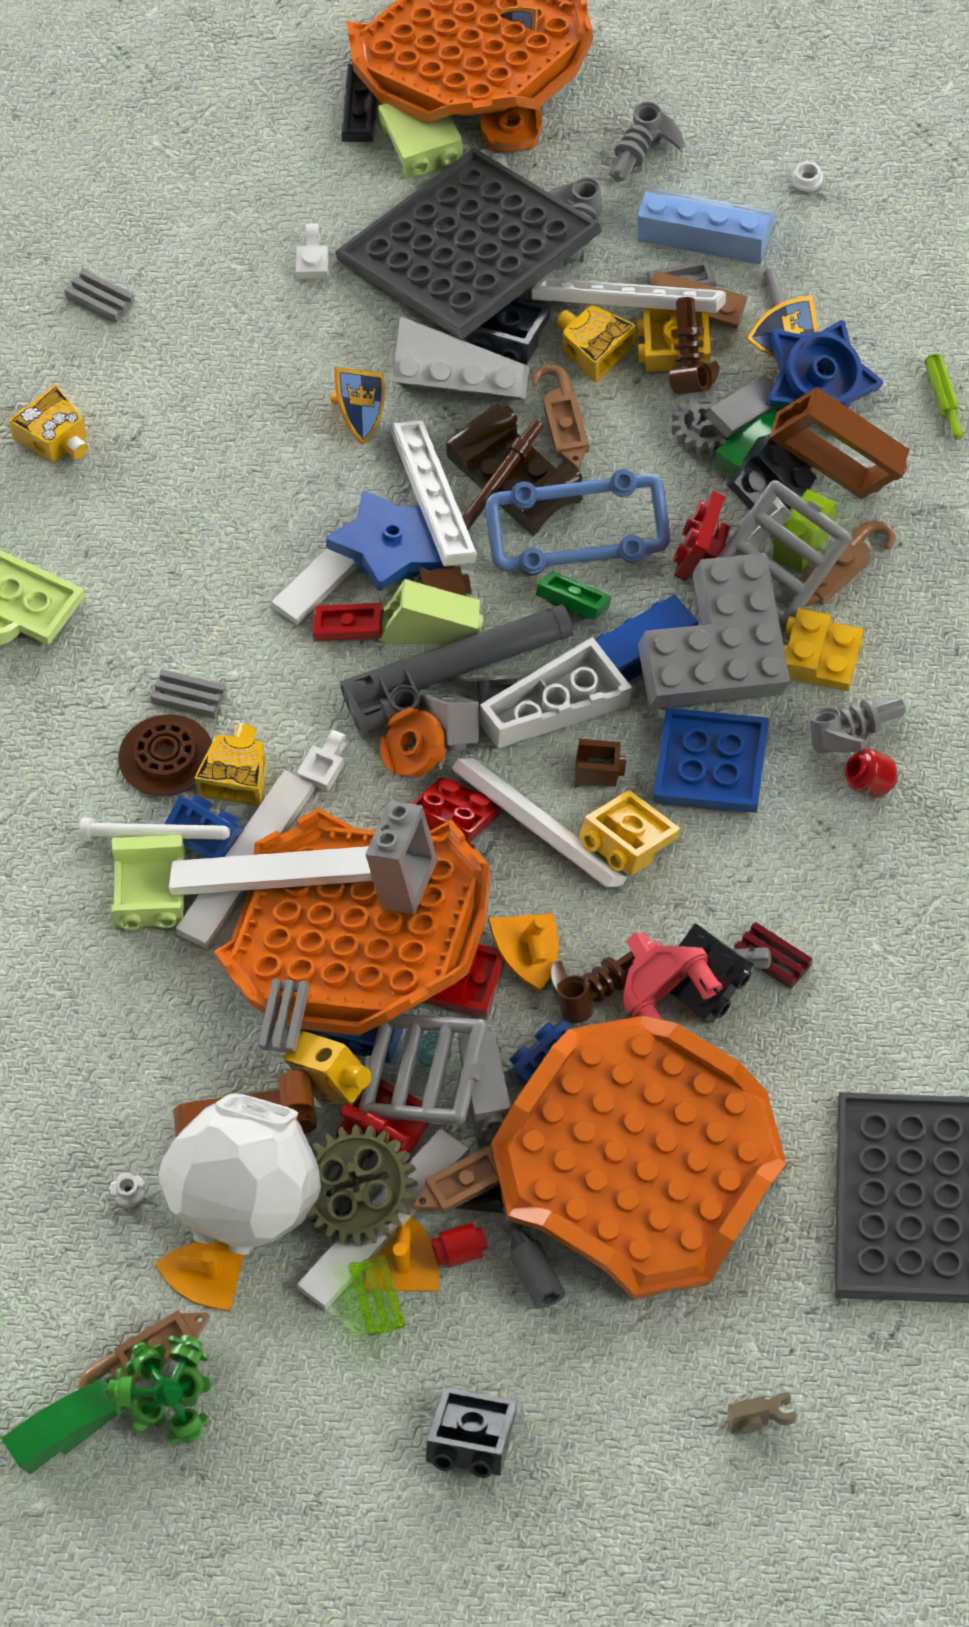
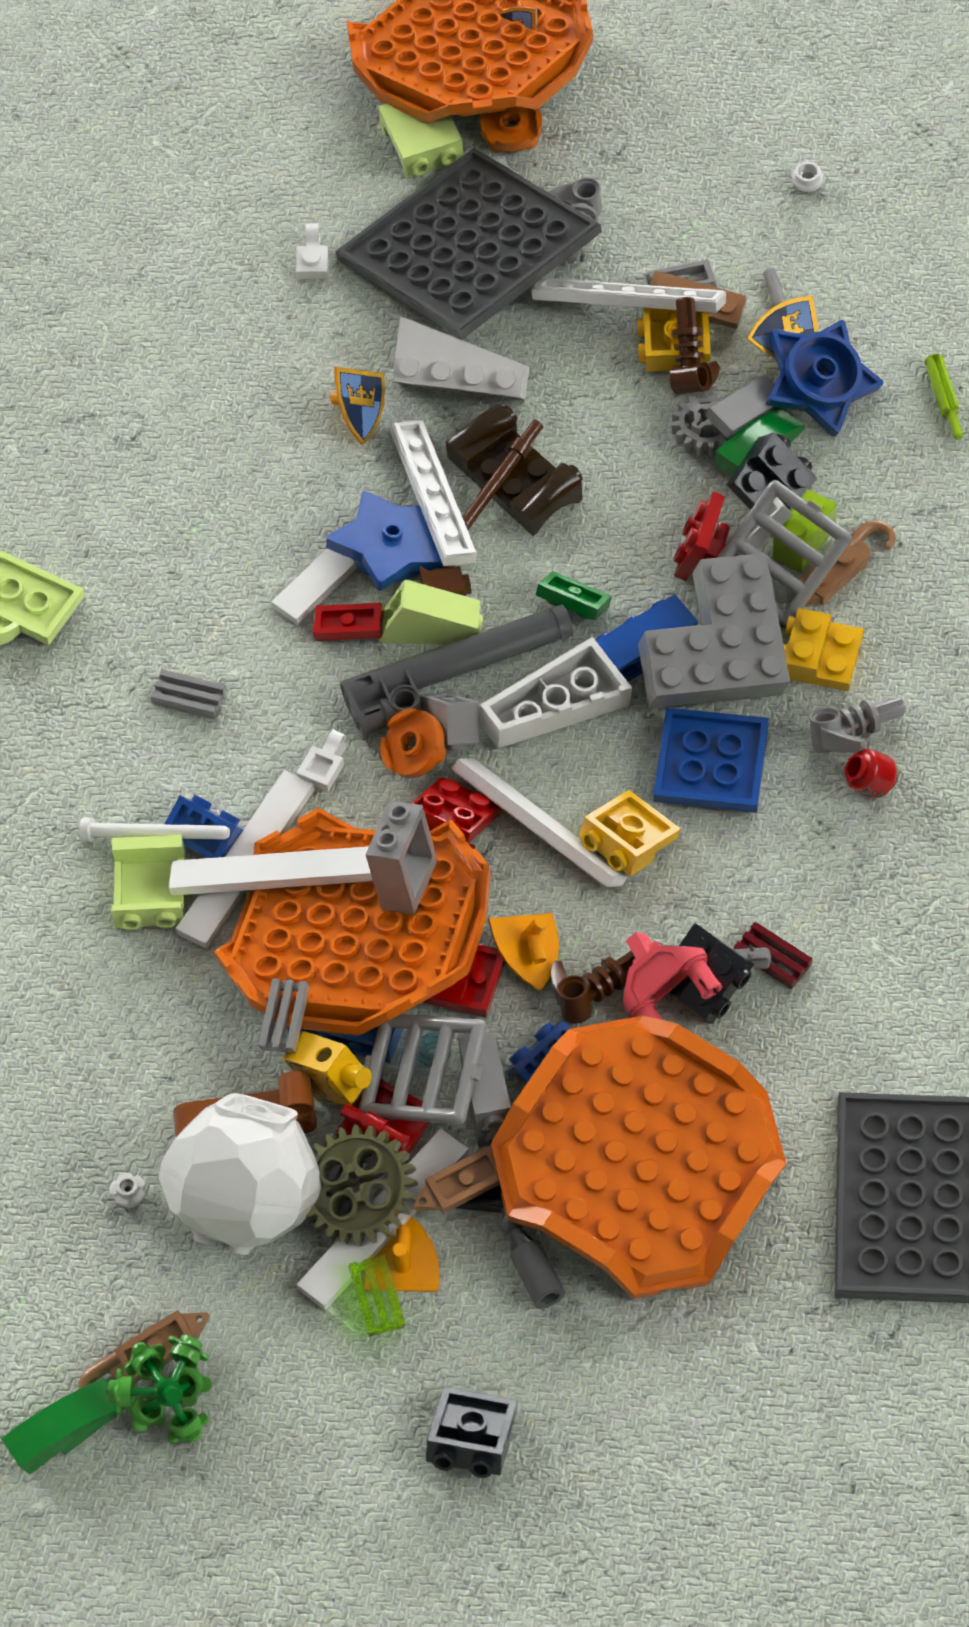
(50, 427): torso -> none
(103, 291): light grey tile -> none
(164, 745): reddish brown wheel -> none
(203, 1273): light orange shield -> none
(234, 768): yellow torso -> none
(358, 110): black tile -> none
(459, 1245): red brick -> none
(485, 690): dark grey shield -> none
(513, 330): black plate -> none
(534, 560): medium blue bar -> none
(563, 416): medium nougat plate -> none
(596, 340): yellow torso -> none
(598, 763): reddish brown window -> none
(647, 127): light grey piece -> none
(704, 225): light blue slope -> none
(754, 1413): dark tan plate -> none
(821, 409): dark orange window -> none

